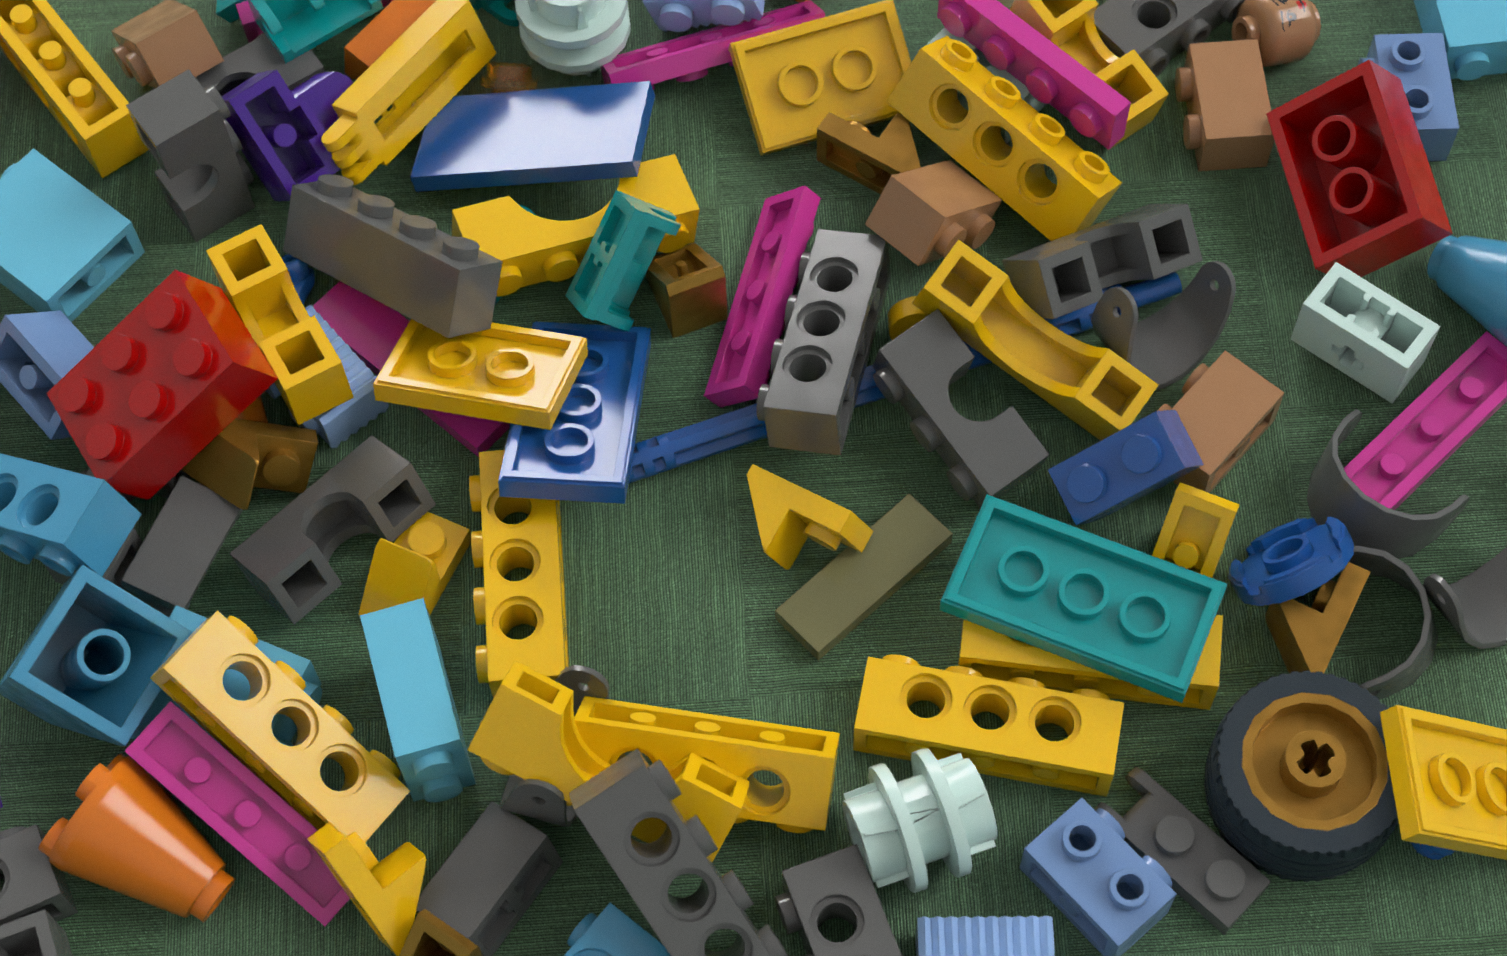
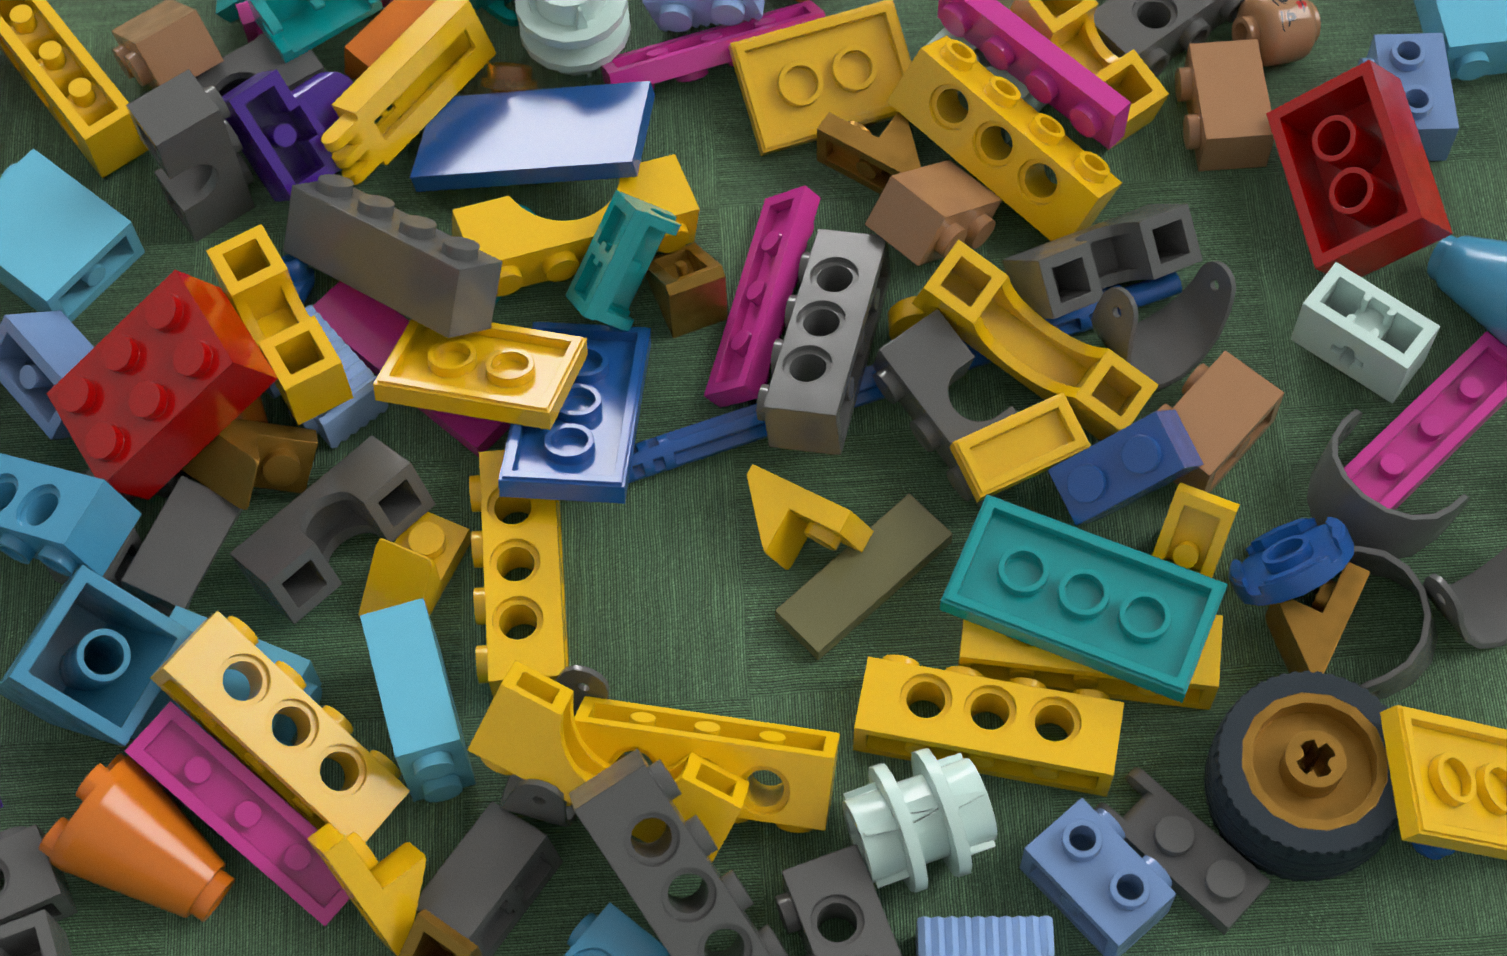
(1019, 446): none -> yellow tile

